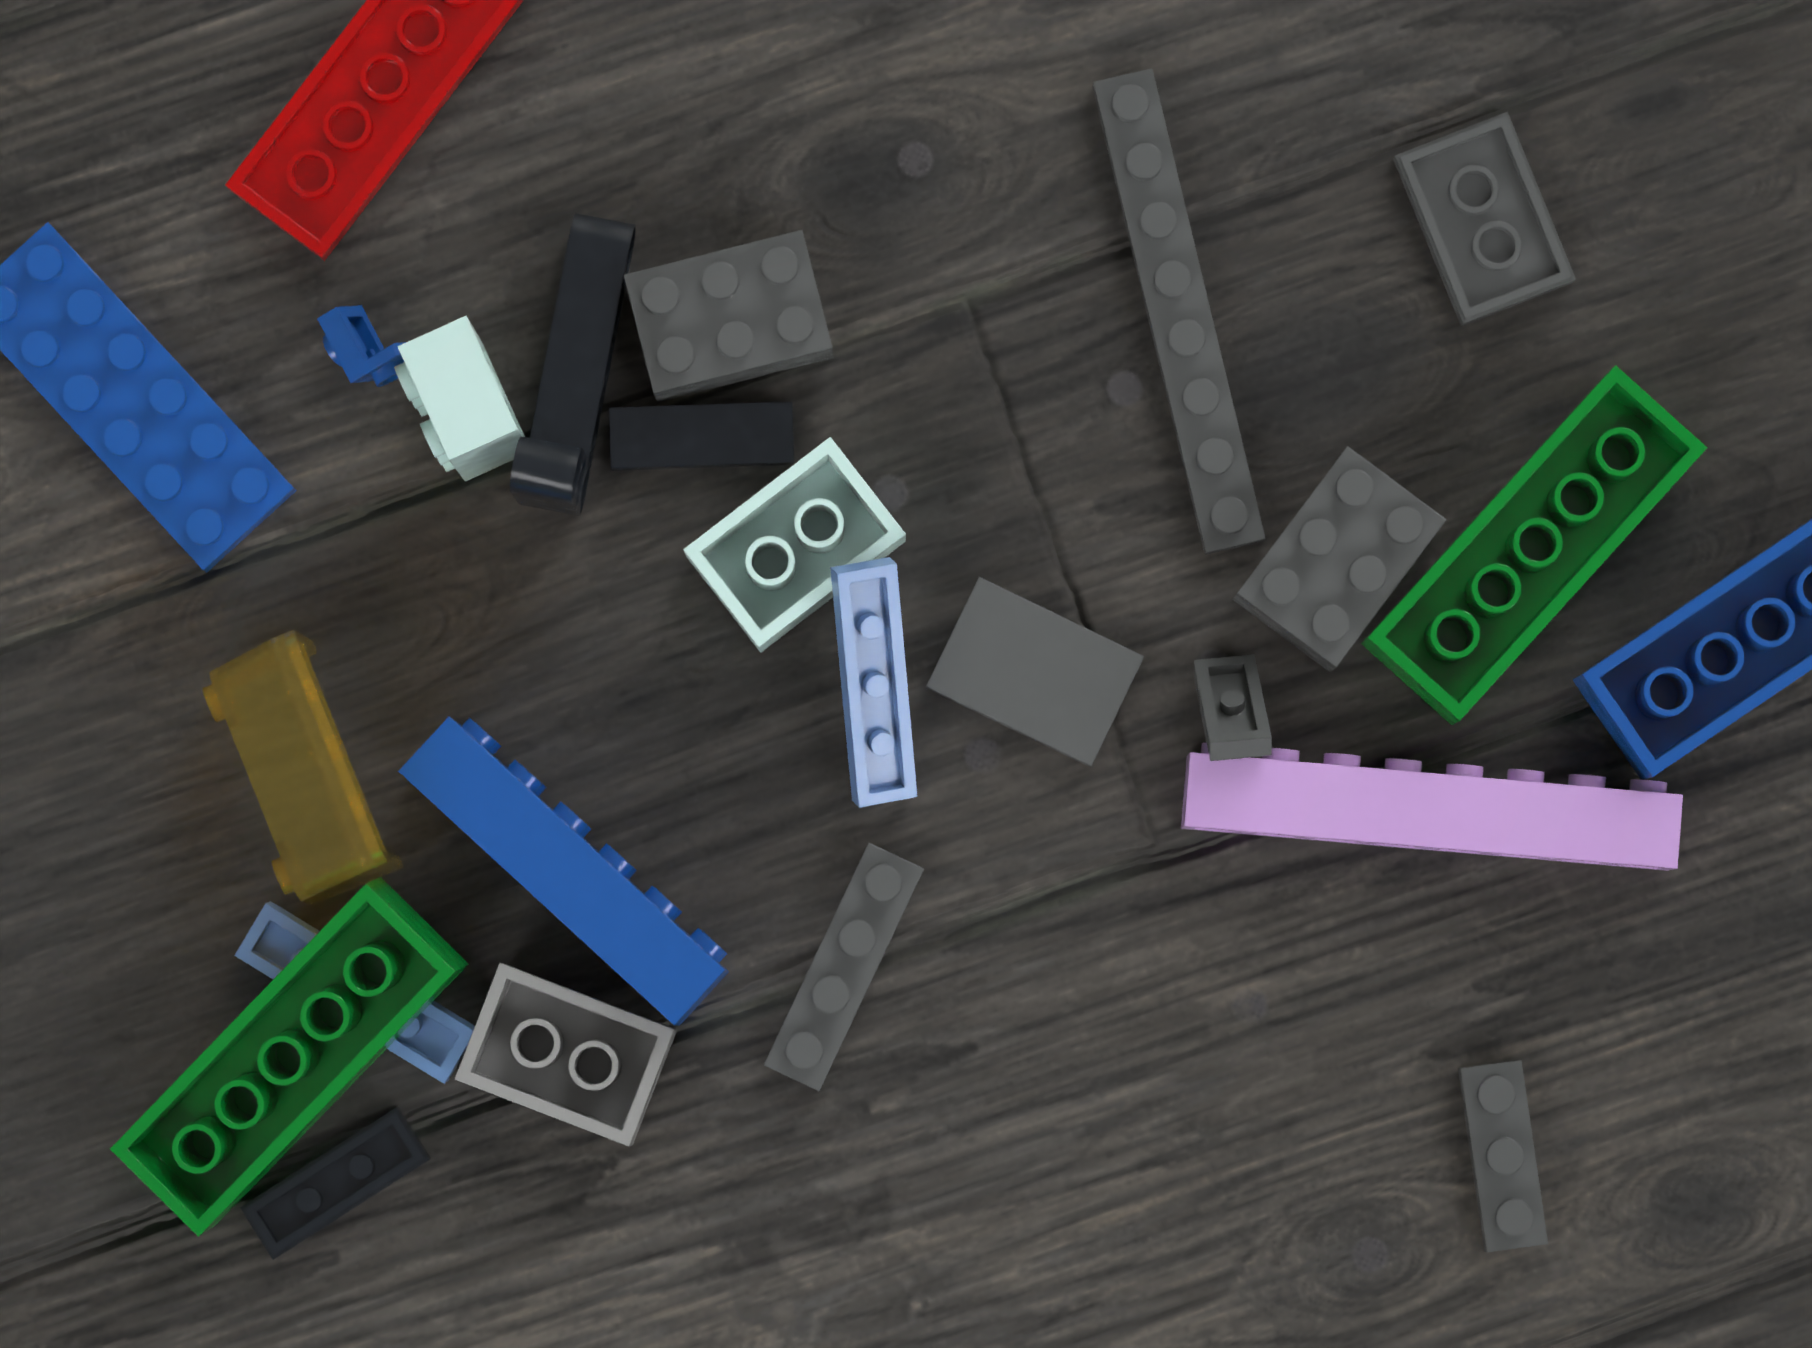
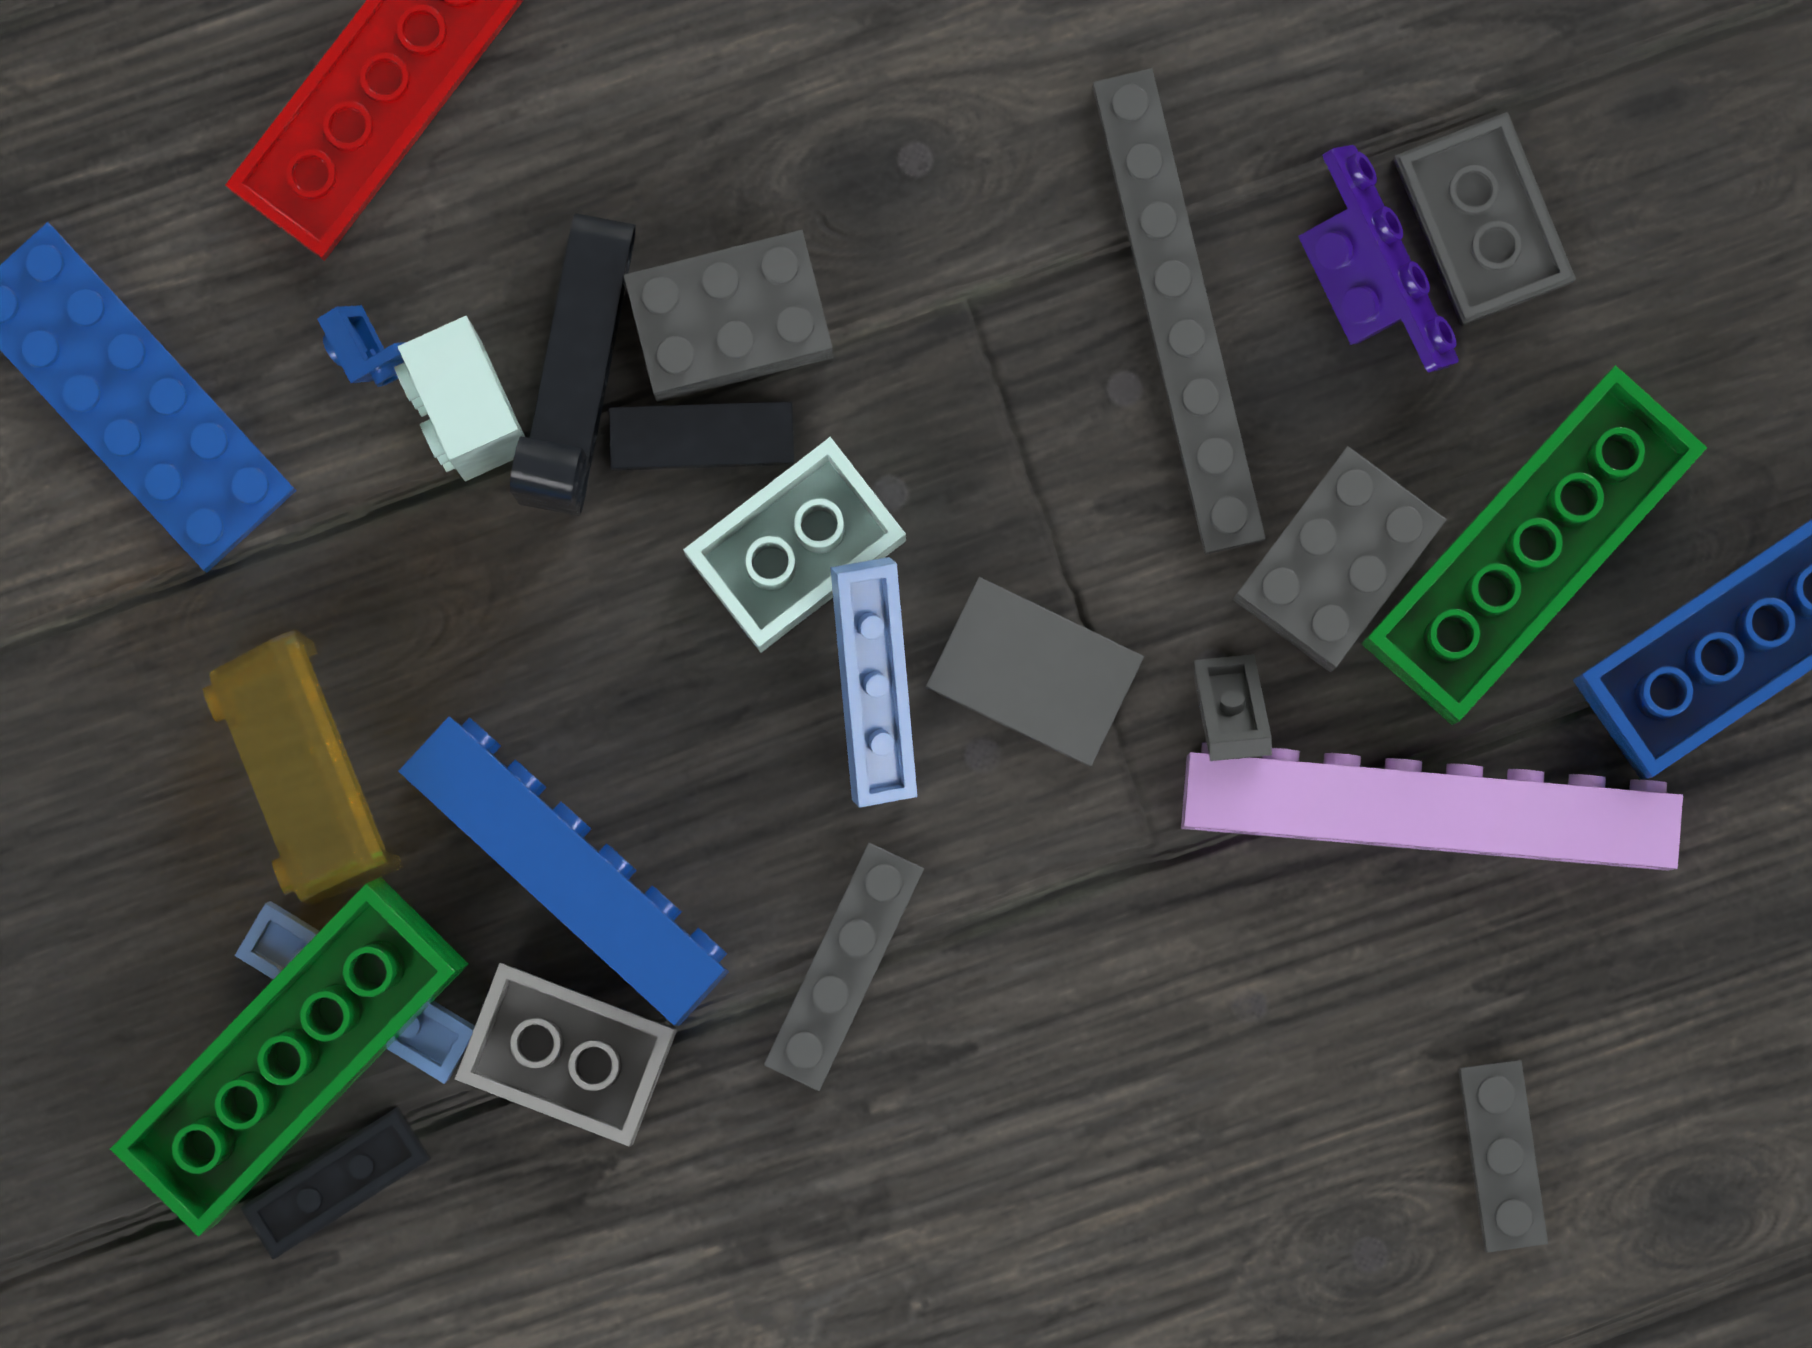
(1369, 269): none -> dark purple bracket

